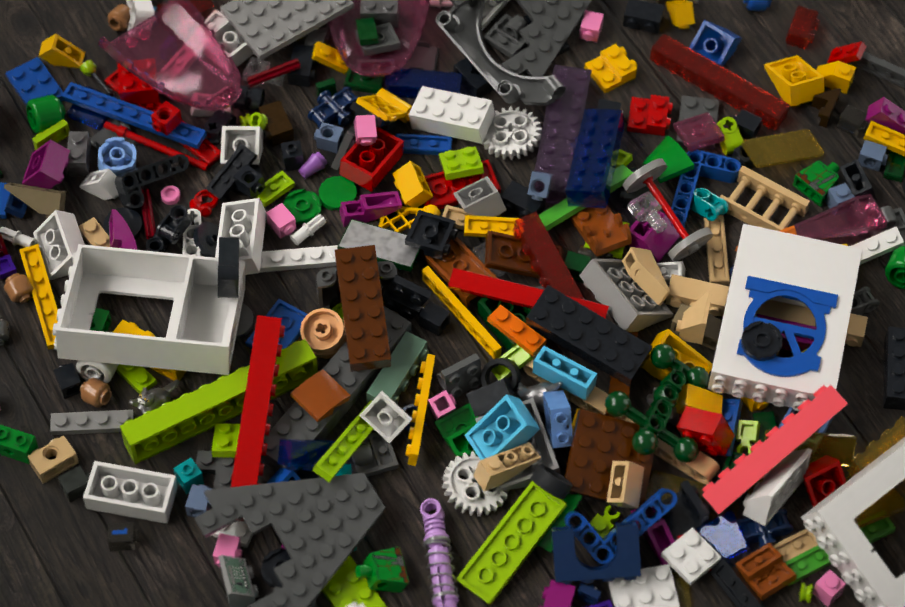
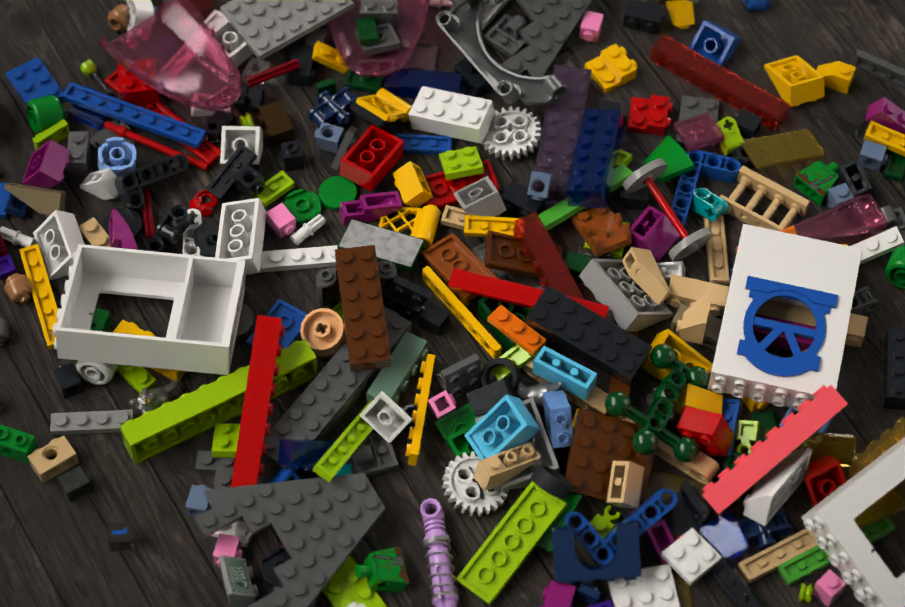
(61, 52): yellow slope -> none
(95, 392): medium nougat head -> none
(130, 492): white brick -> none
(170, 195): bright pink tile -> none
(171, 115): red brick -> none
(188, 475): teal brick -> none
(228, 267): black beam -> none
(261, 121): lime bush -> none
(313, 164): medium lavender cone -> none
(320, 395): dark orange slope -> none
(365, 130): bright pink brick -> none
(432, 234): black plate -> none
(649, 213): clear piece -> none
(761, 341): black tile -> none
(765, 571): dark orange slope -> none
(802, 27): clear red brick -> none
(826, 104): dark brown slope -> none
(847, 53): red plate -> none

